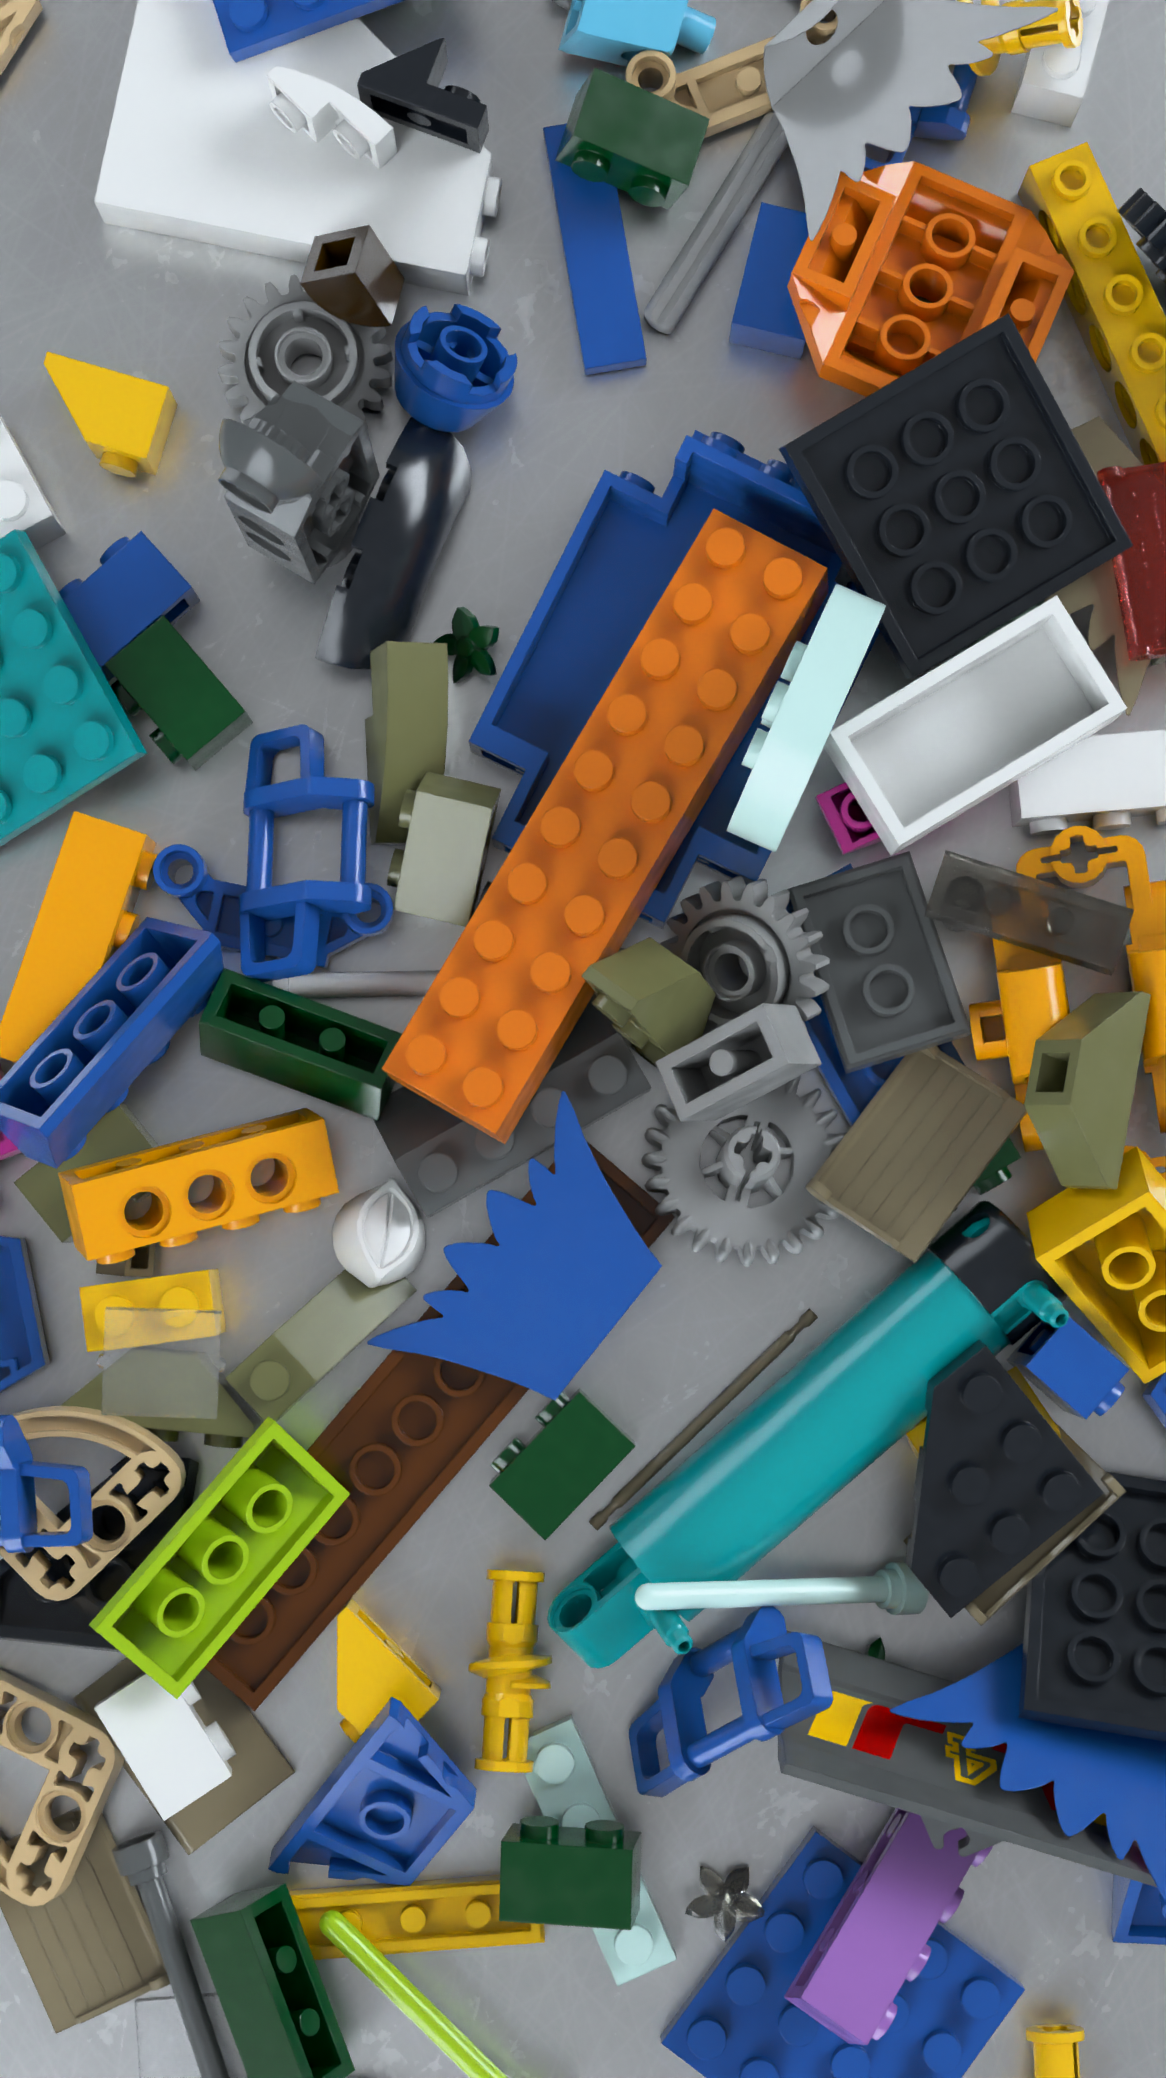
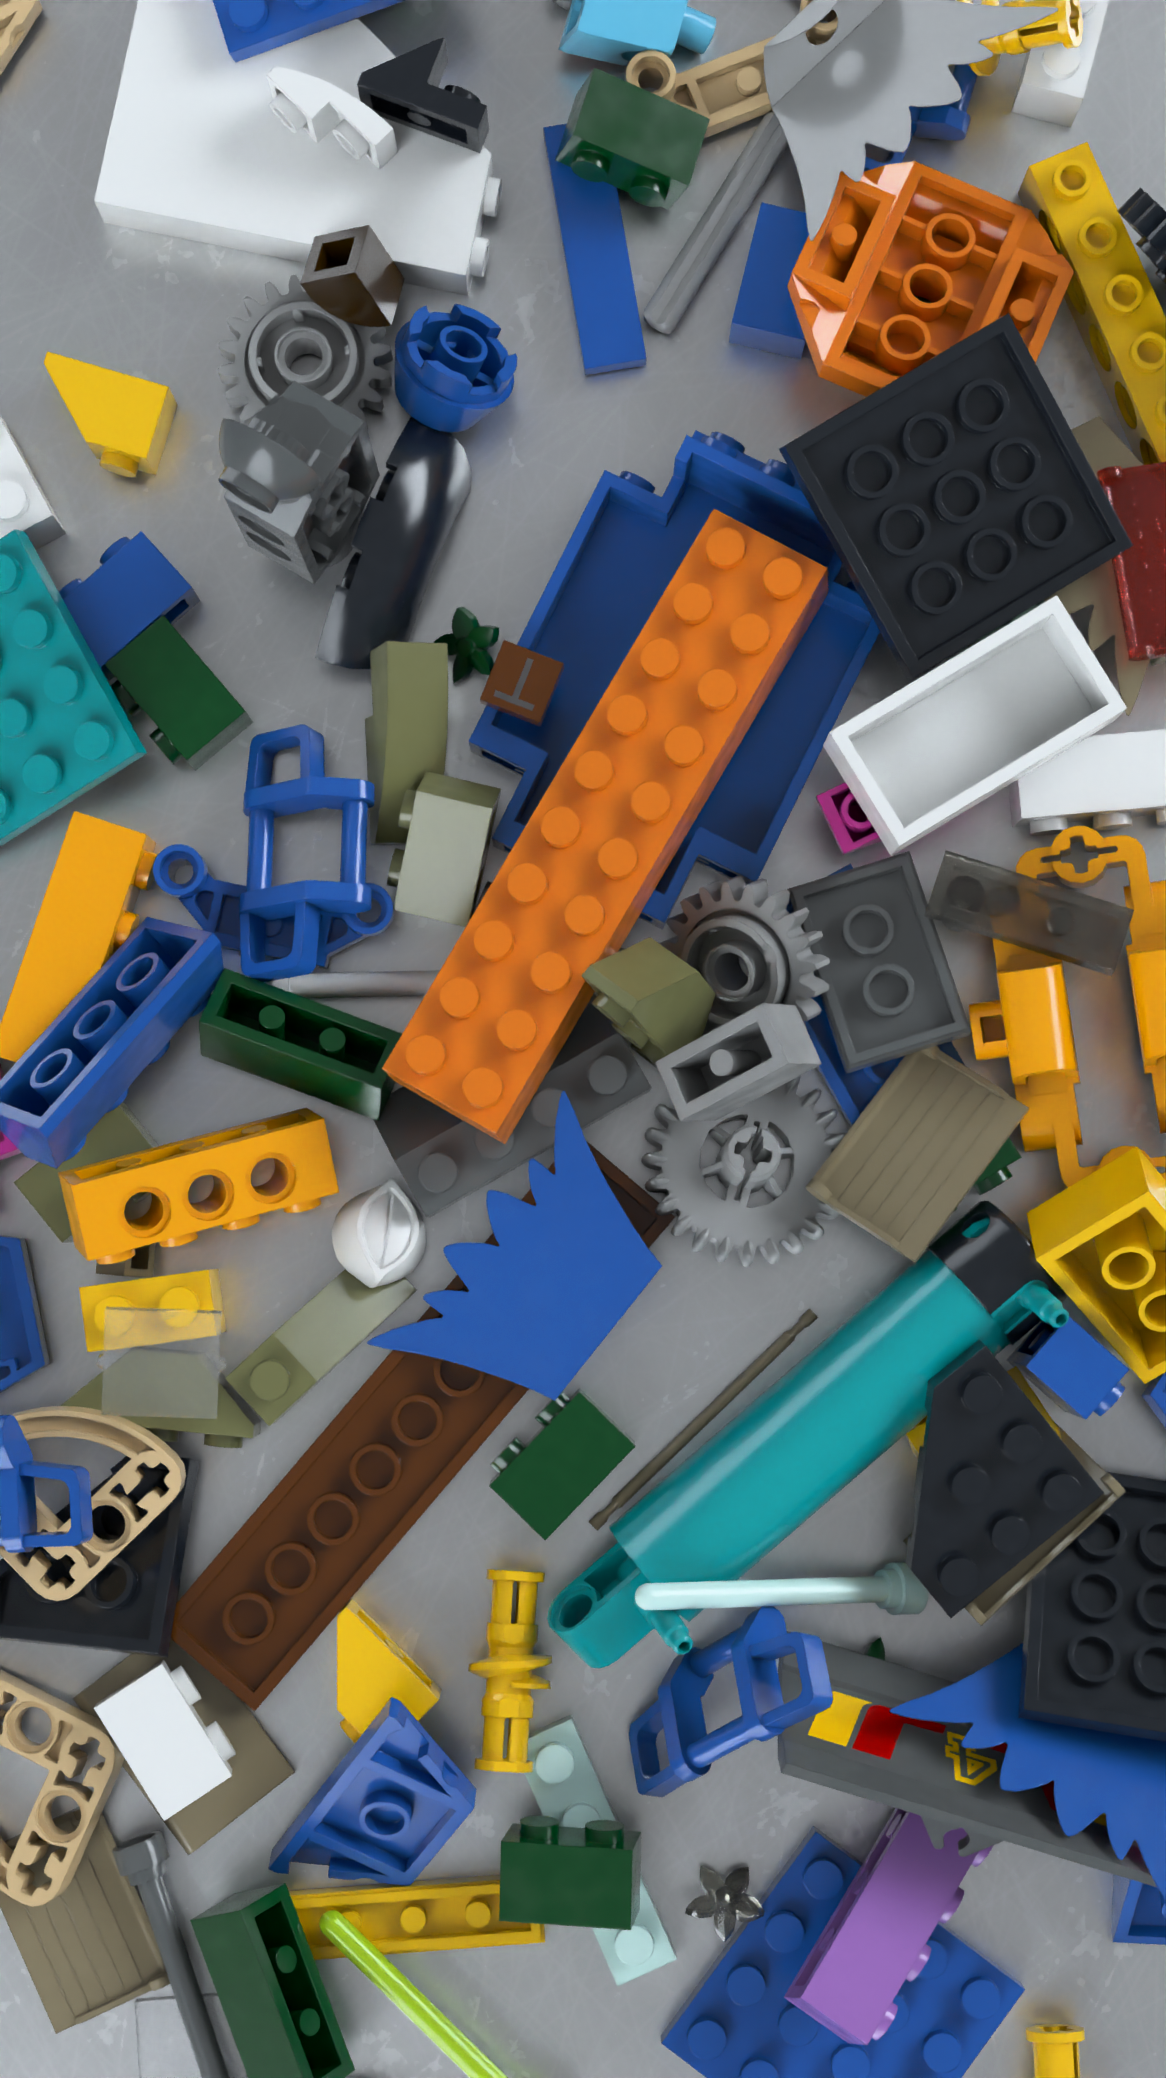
(220, 1558): lime slope -> none
(522, 683): none -> reddish brown tile
(803, 716): light aqua brick -> none
(1086, 1087): olive slope -> none

